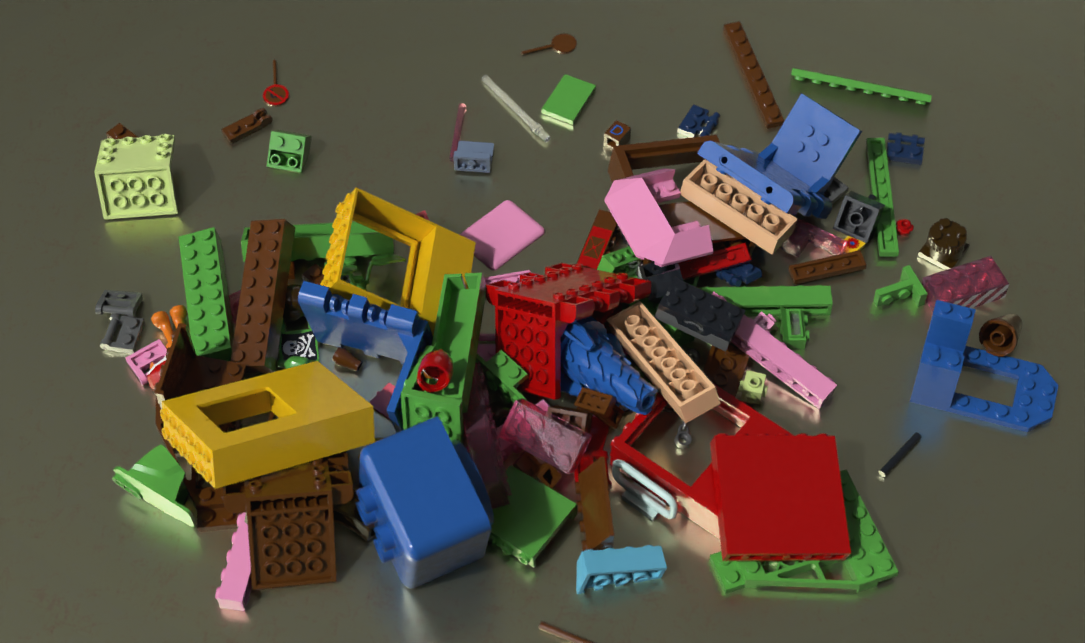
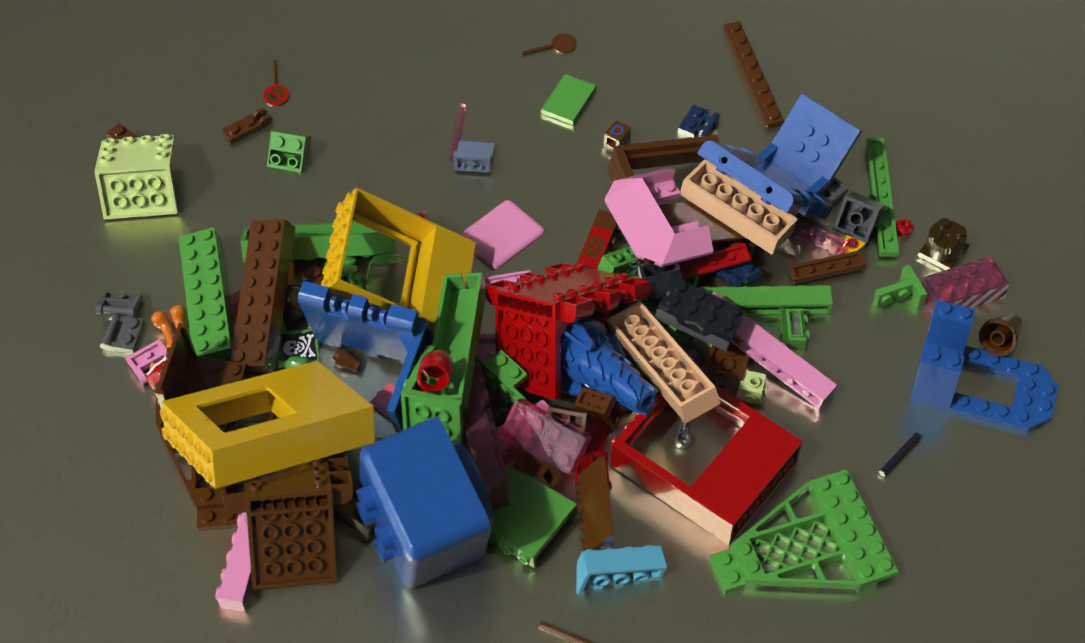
(159, 482): bright green piece -> none
(536, 128): clear bar -> none
(641, 498): light aqua bar -> none
(766, 322): bright pink bracket -> none
(779, 497): red panel -> none
(869, 88): bright green plate -> none
(905, 153): dark blue plate -> none

